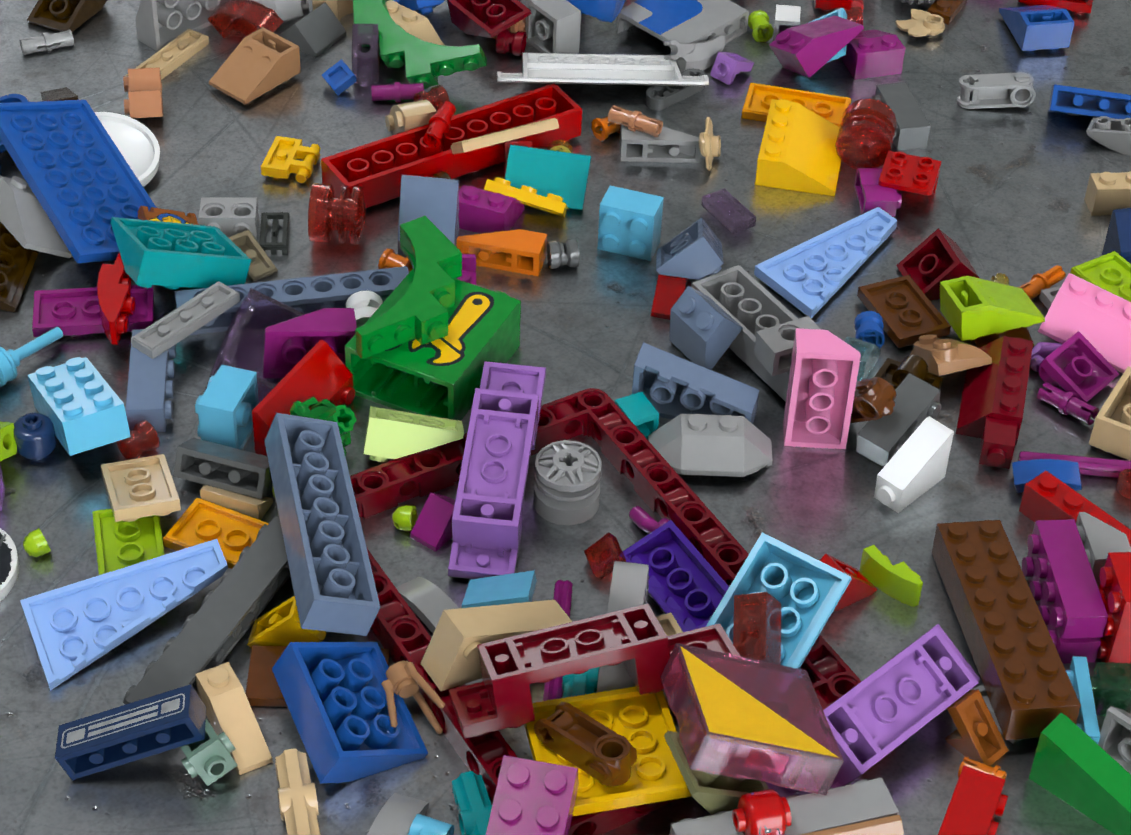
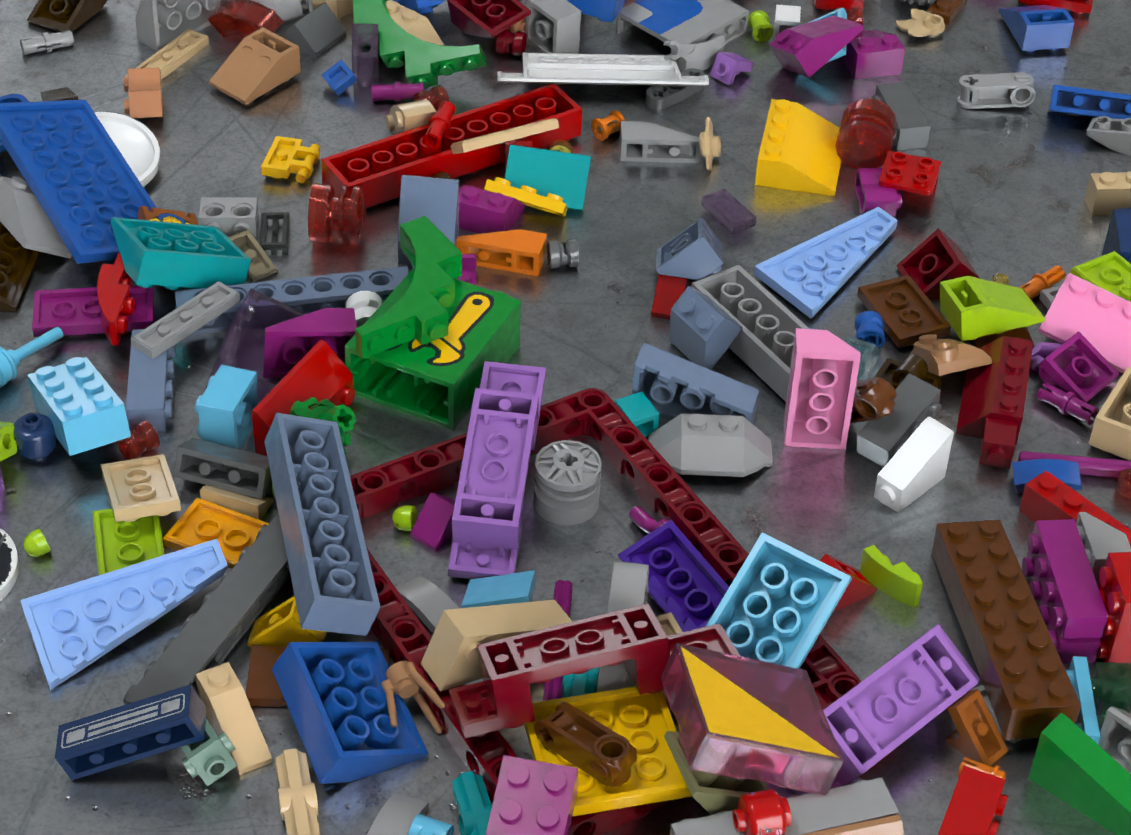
(390, 260): orange bush -> none
(402, 433): yellowish green slope -> none
(603, 554): clear red plate -> none
(630, 223): medium azure brick -> none
(635, 121): nougat pin -> none
(757, 627): clear red hinge -> none
(776, 343): light grey brick -> none
(825, 105): light orange tile -> none

